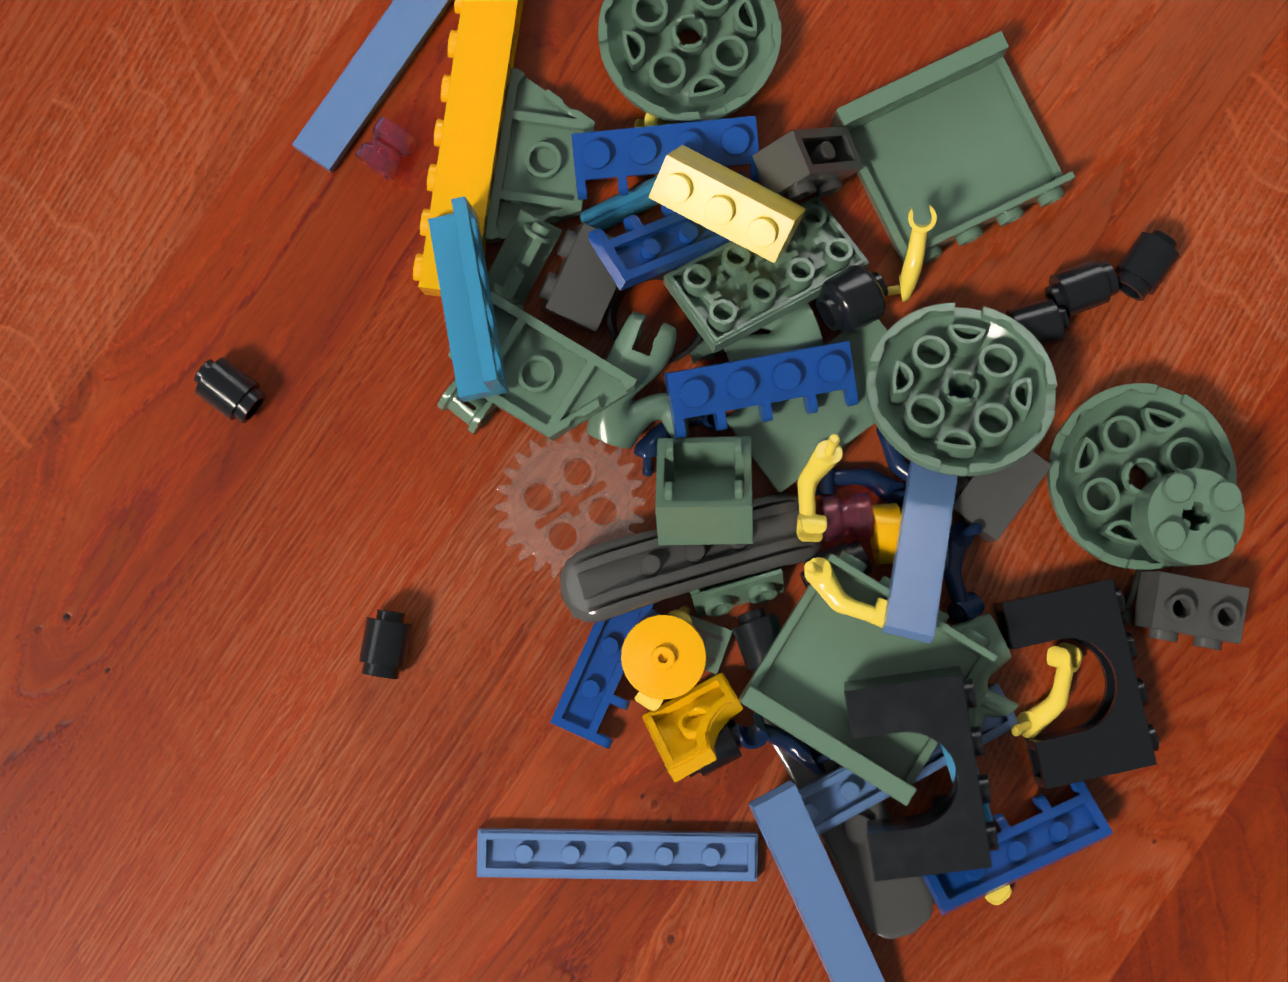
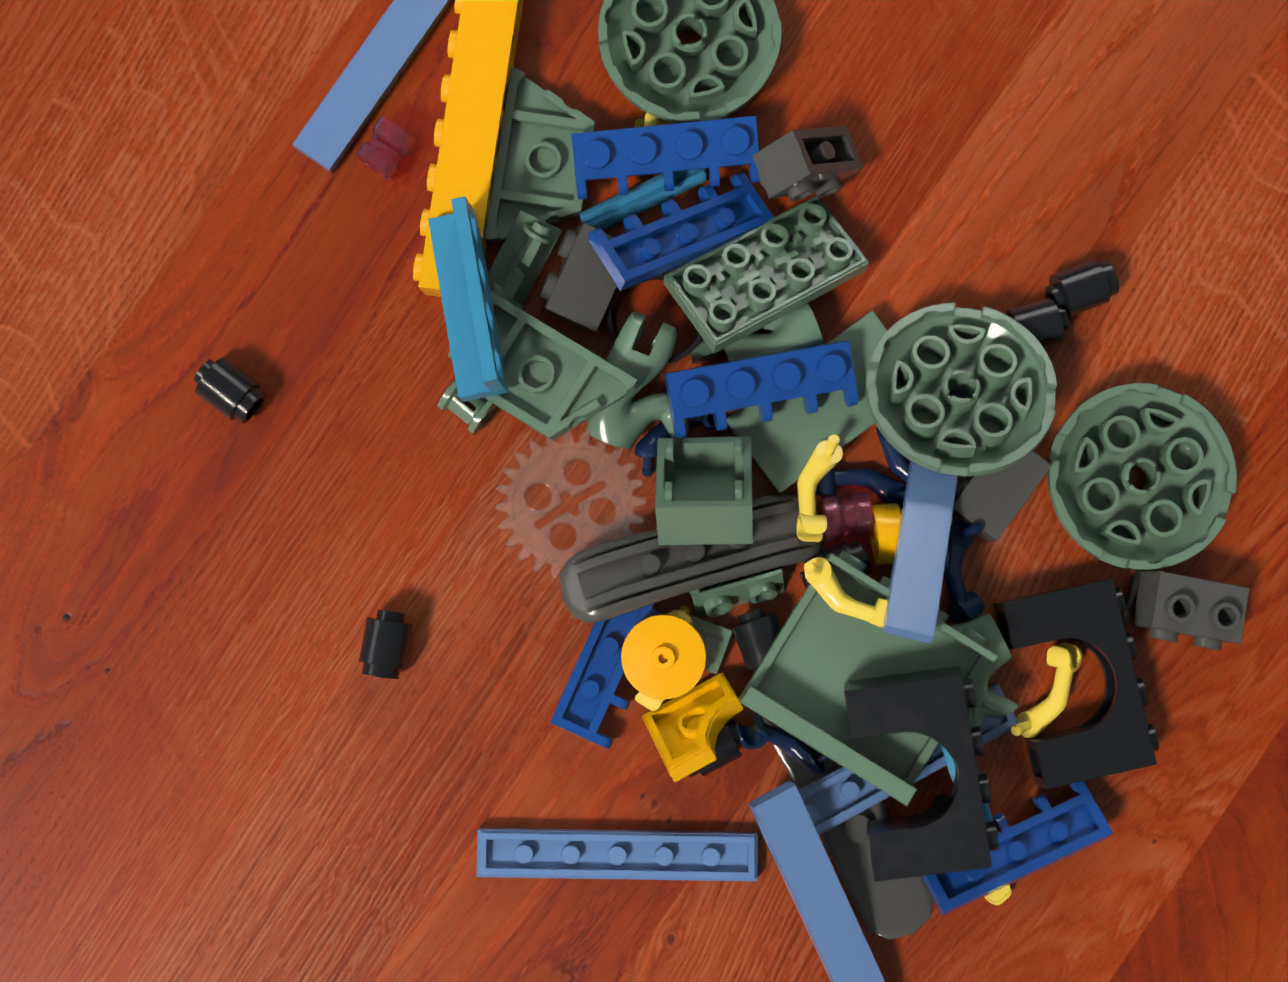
(726, 203): light yellow brick -> none
(852, 299): black head -> none
(914, 257): light yellow piece -> none
(952, 141): sand green panel -> none
(1146, 264): black brick -> none
(1214, 510): sand green brick -> none

